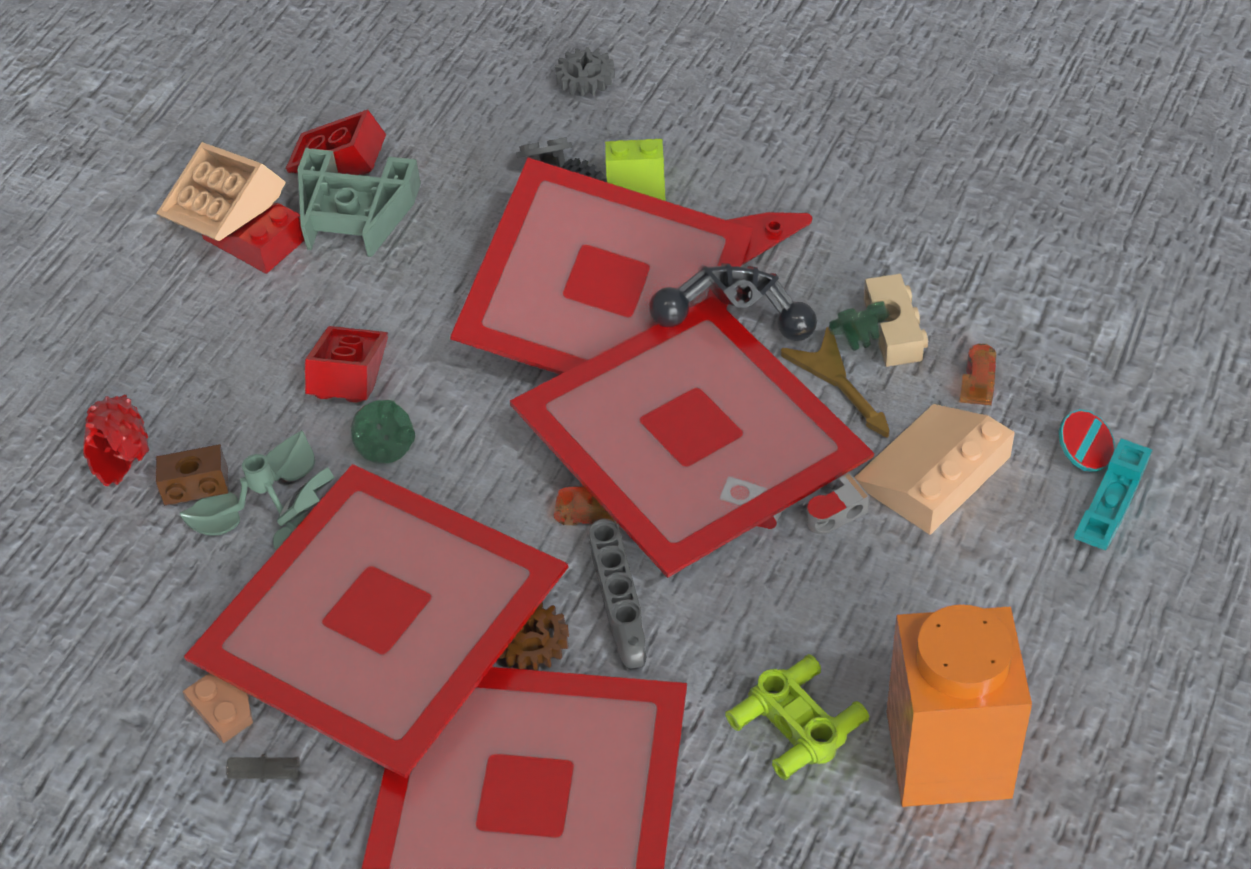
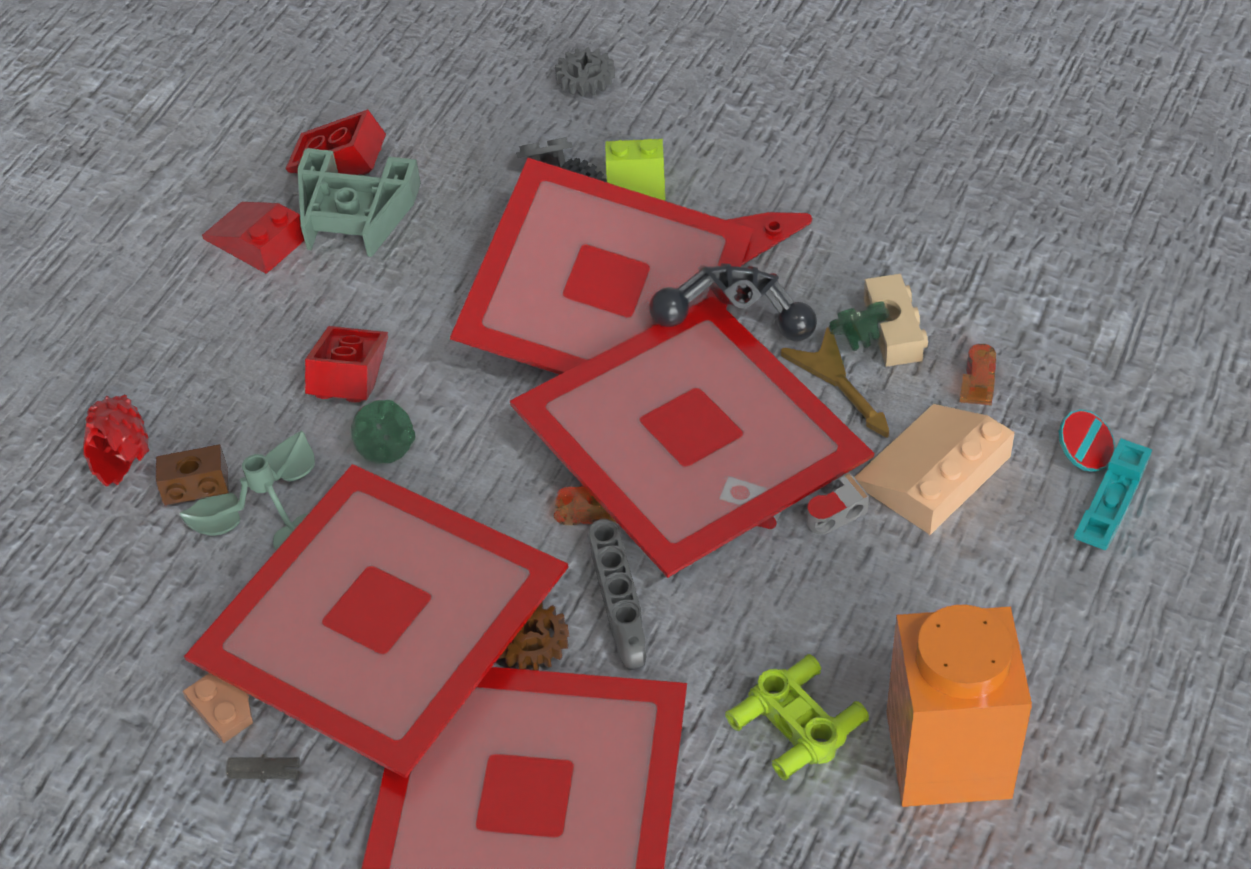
(220, 192): light nougat slope -> none
(304, 497): sand green slope -> none

